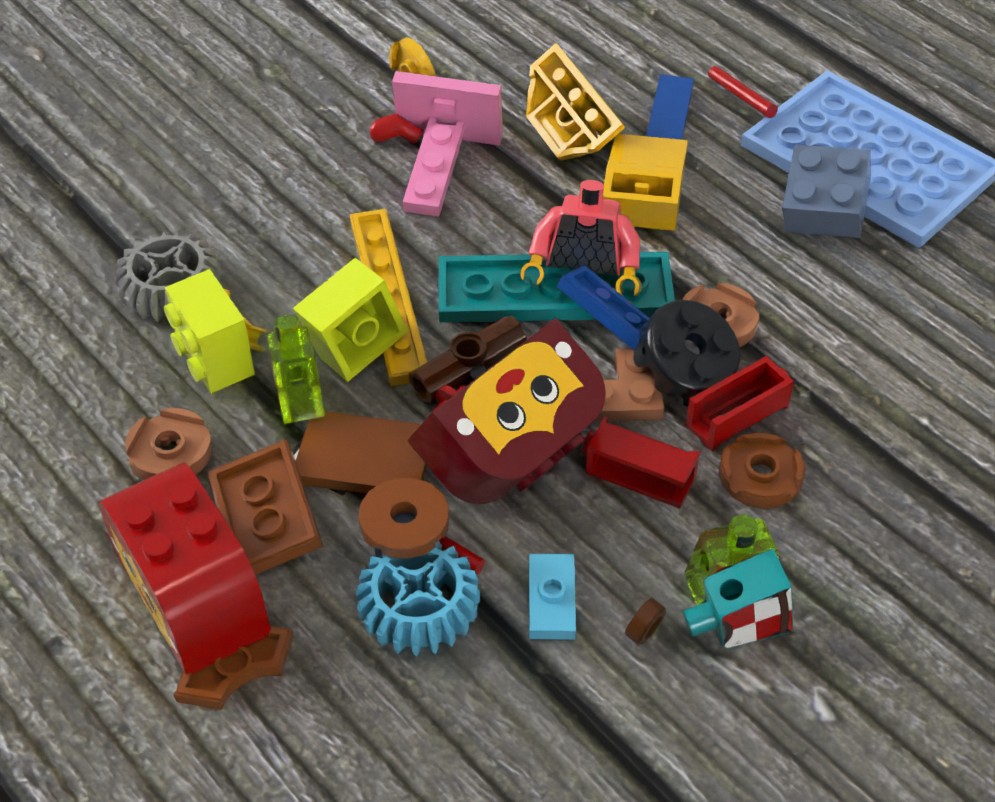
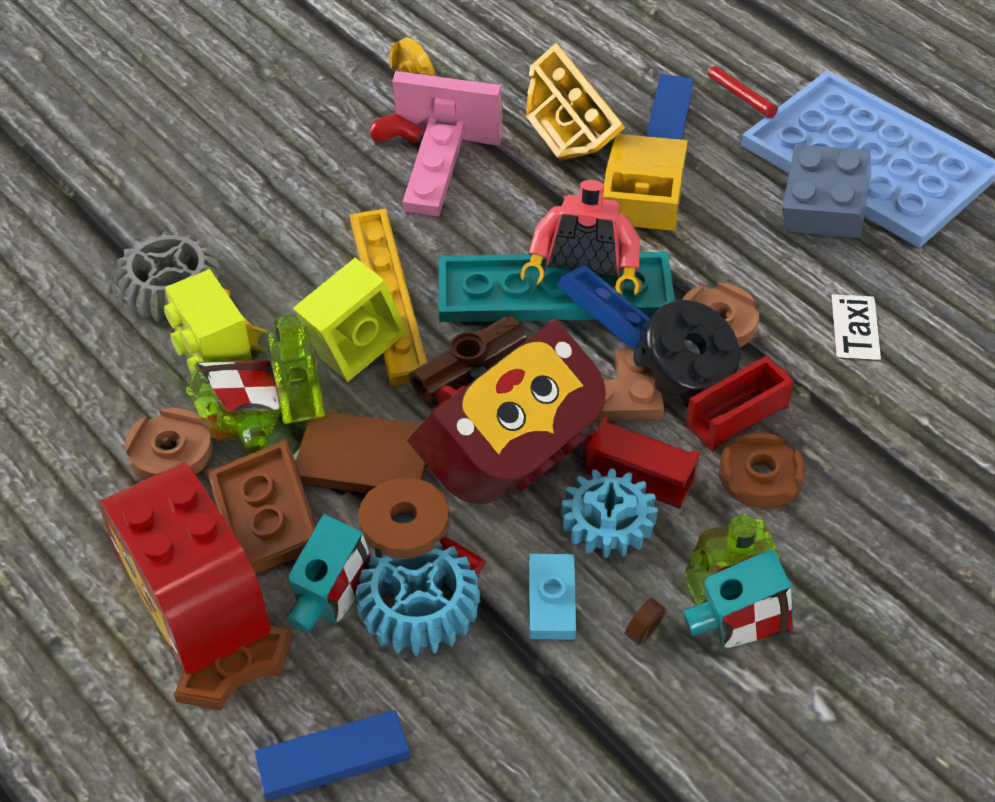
(236, 400): none -> torso
(327, 574): none -> teal torso
(331, 755): none -> blue tile
(631, 513): none -> medium azure gear
(855, 327): none -> white sticker

